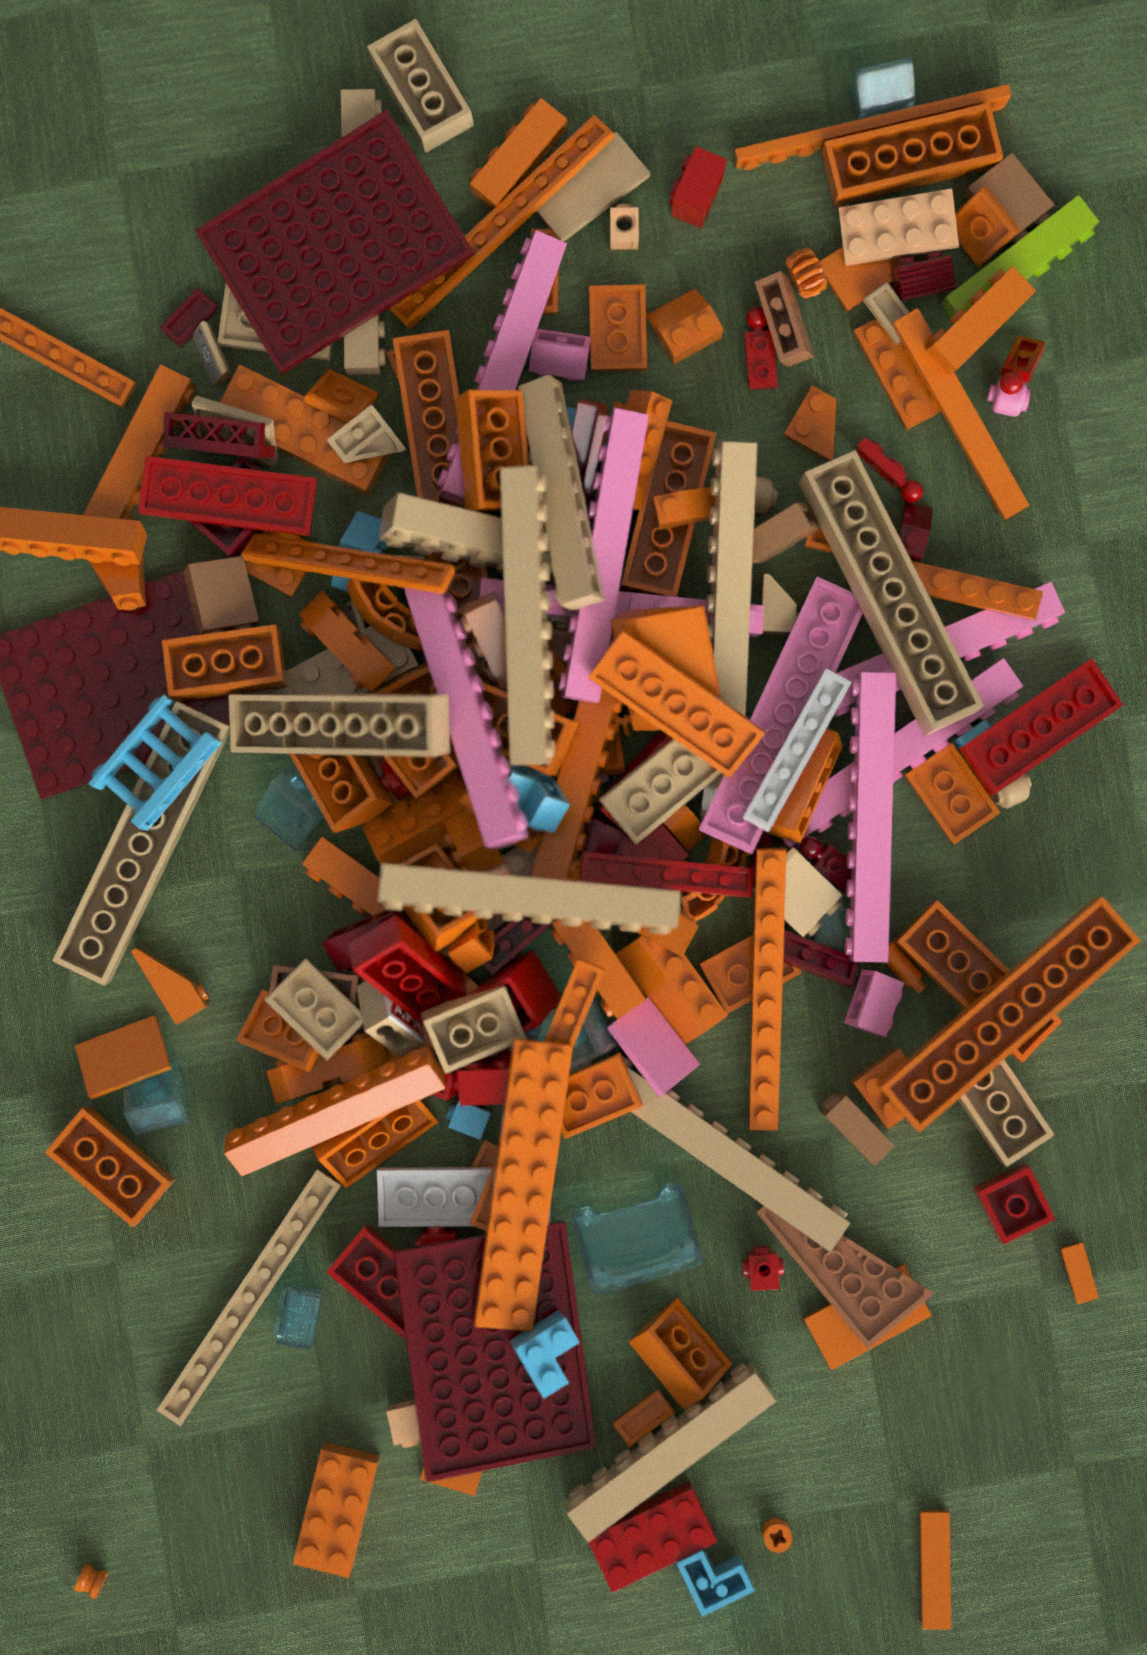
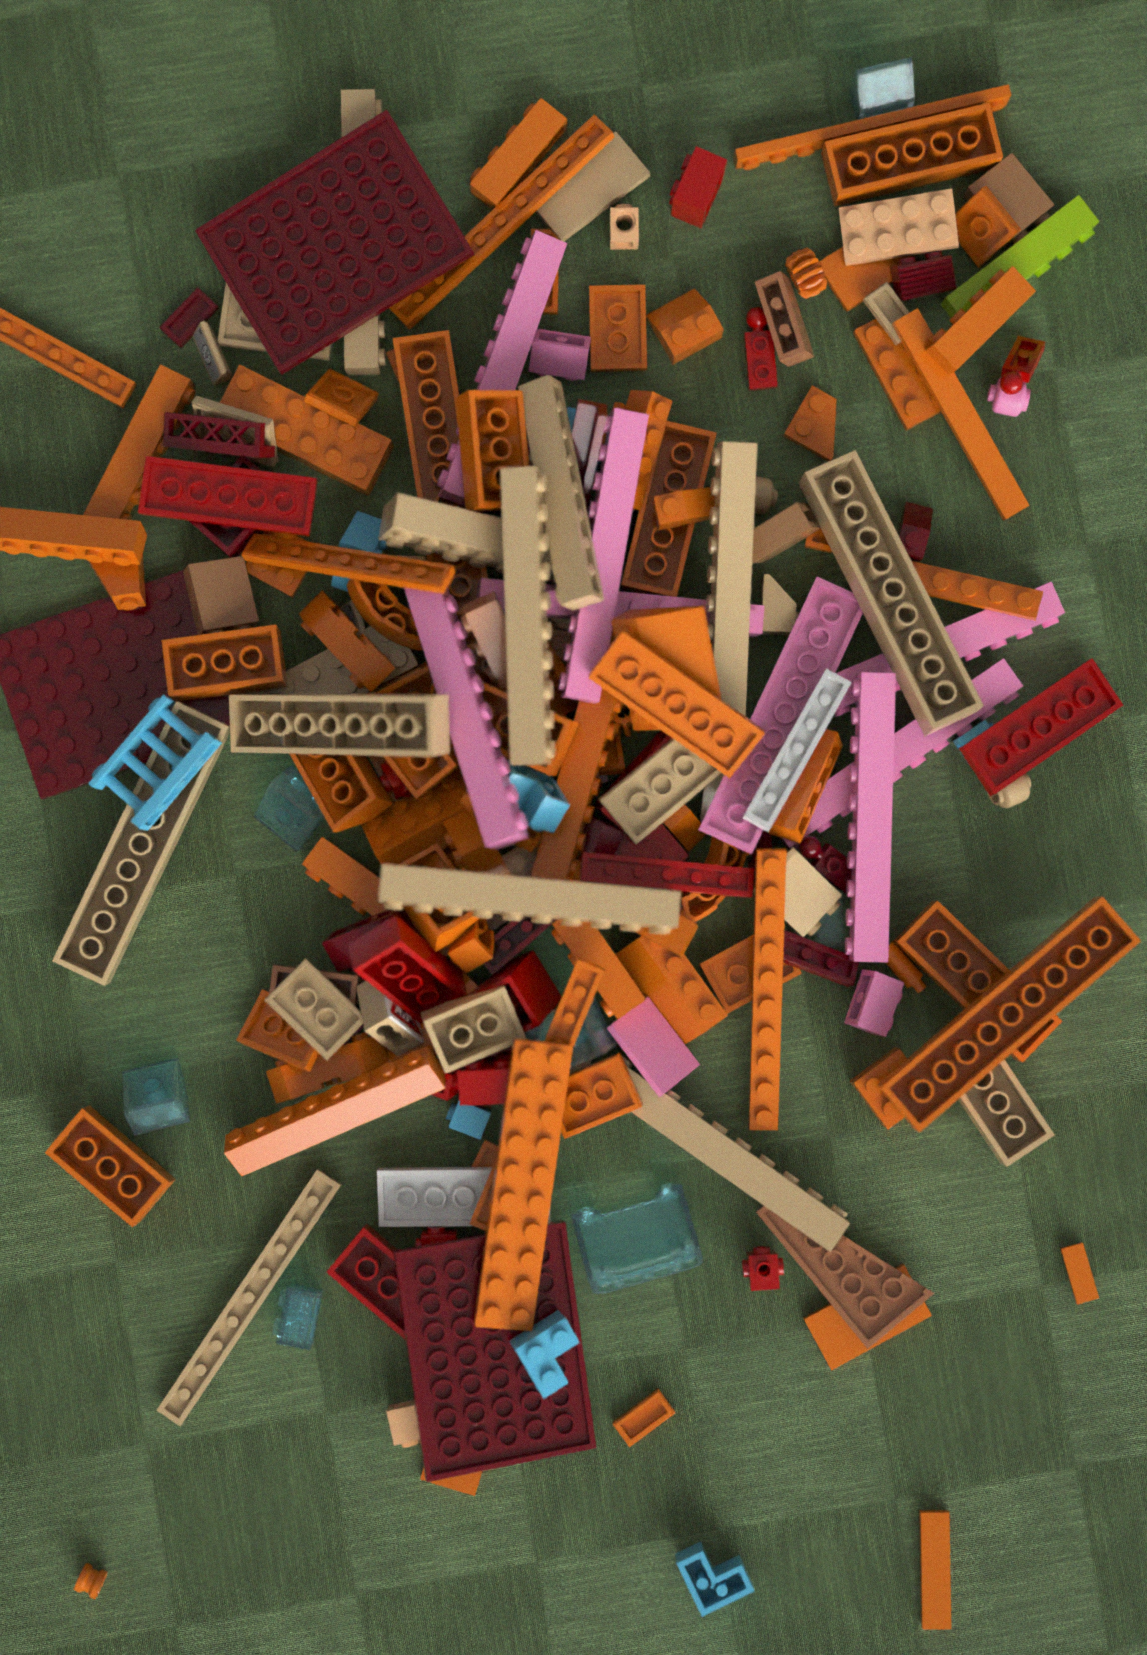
(123, 1057): orange tile -> none
(176, 991): orange slope -> none
(336, 1509): orange brick -> none
(365, 437): tan wing -> none
(370, 1144): orange slope -> none
(420, 85): tan brick -> none
(653, 1537): red brick -> none
(668, 1451): tan brick -> none
(680, 1353): orange slope -> none
(776, 1528): orange wheel -> none
(856, 1127): medium nougat brick -> none
(890, 470): red plate -> none
(952, 794): orange plate -> none
(1013, 1203): red brick -> none

